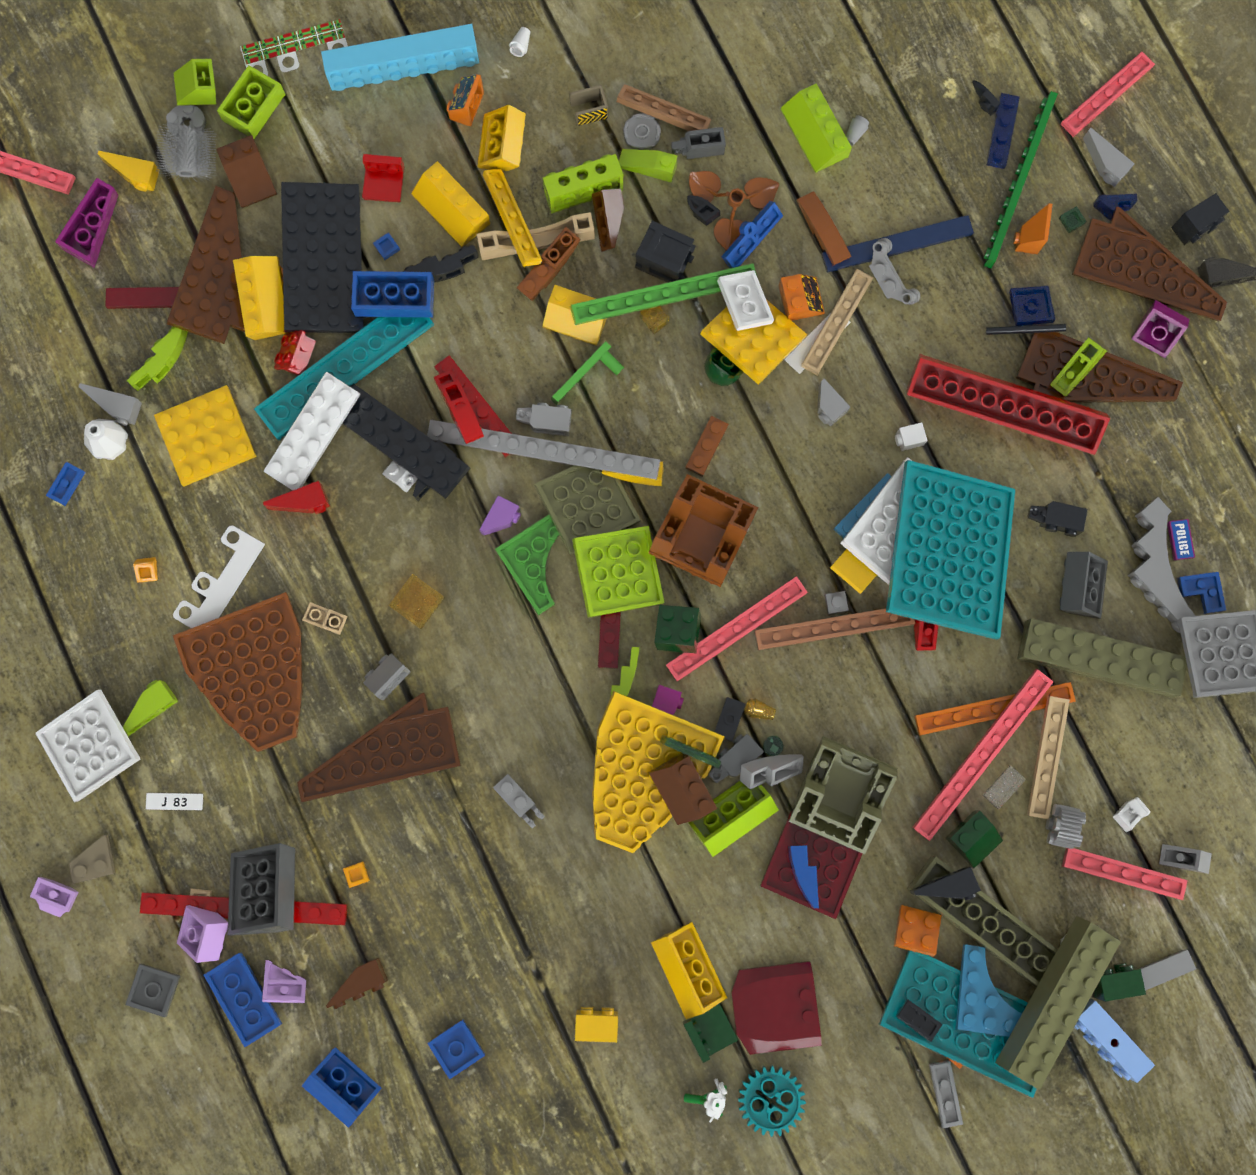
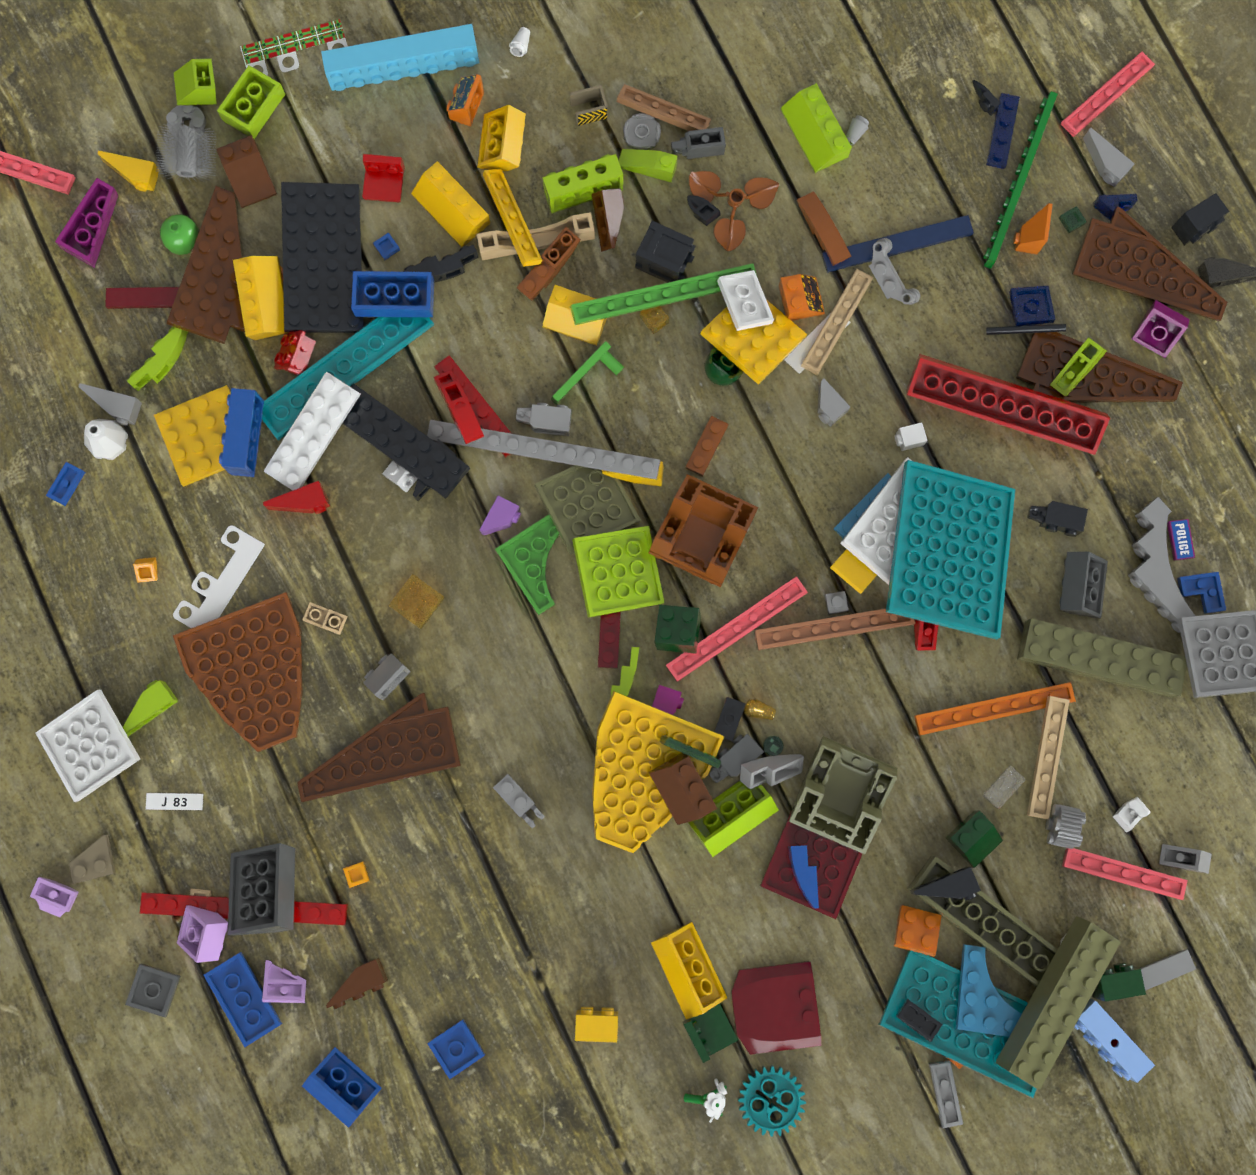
(179, 234): none -> bright green cylinder
(242, 432): none -> blue brick
(752, 234): blue hinge -> none
(982, 754): coral plate -> none

